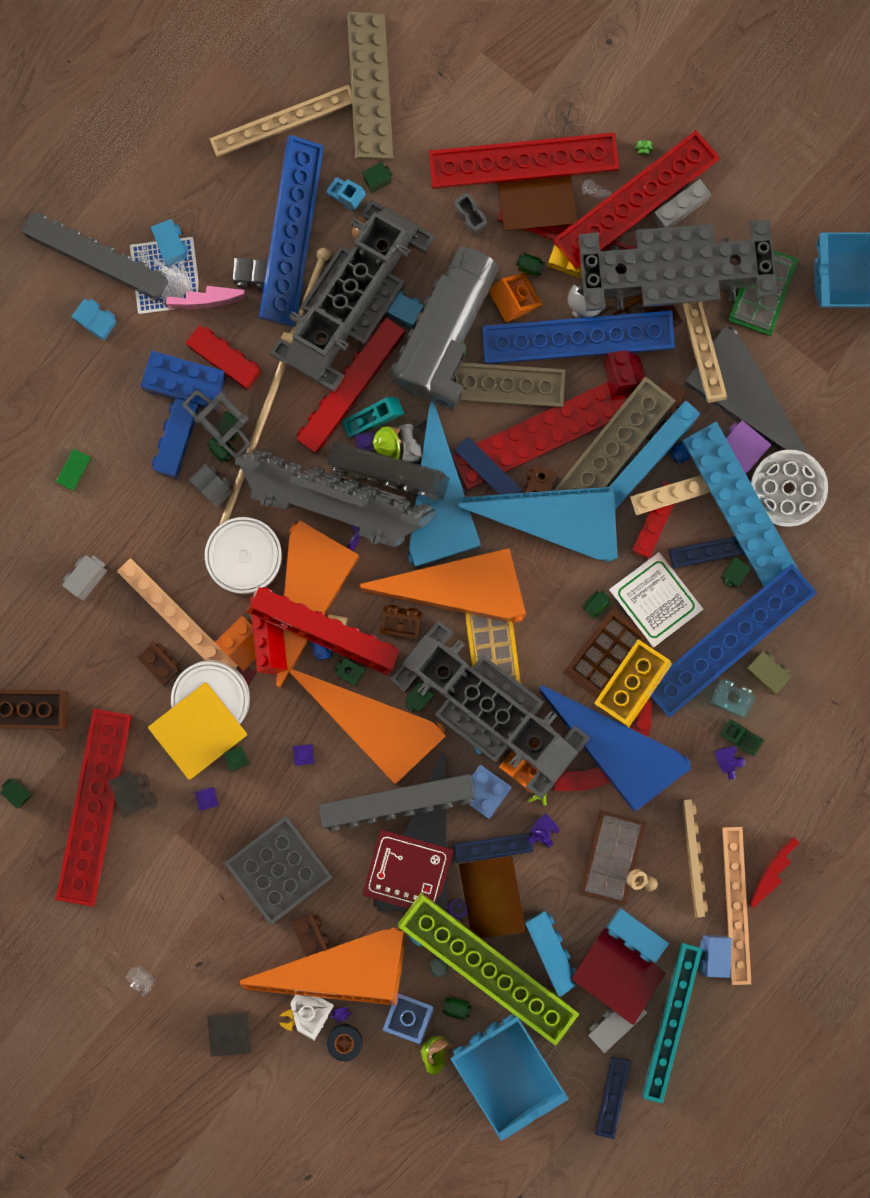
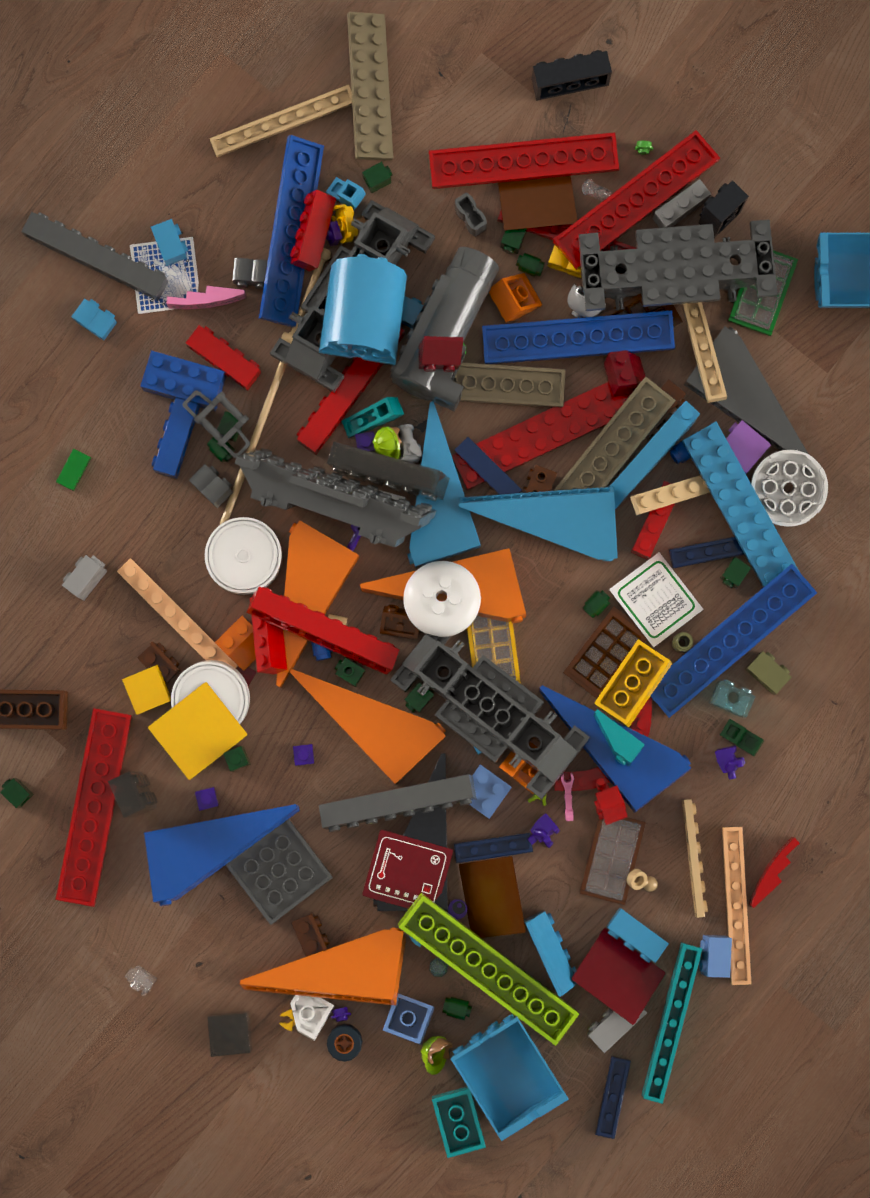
(147, 689): none -> yellow tile
(193, 852): none -> blue slope
(313, 230): none -> red brick
(334, 235): none -> dark purple plate
(344, 217): none -> yellow plate
(363, 309): none -> dark azure cylinder
(440, 353): none -> dark red slope
(447, 616): none -> white brick
(458, 1122): none -> teal brick
(513, 240): none -> dark green brick
(568, 797): none -> bright pink piece
(571, 75): none -> black brick
(609, 803): none -> red brick
(620, 741): none -> teal slope
(687, 638): none -> olive brick
(724, 207): none -> black brick

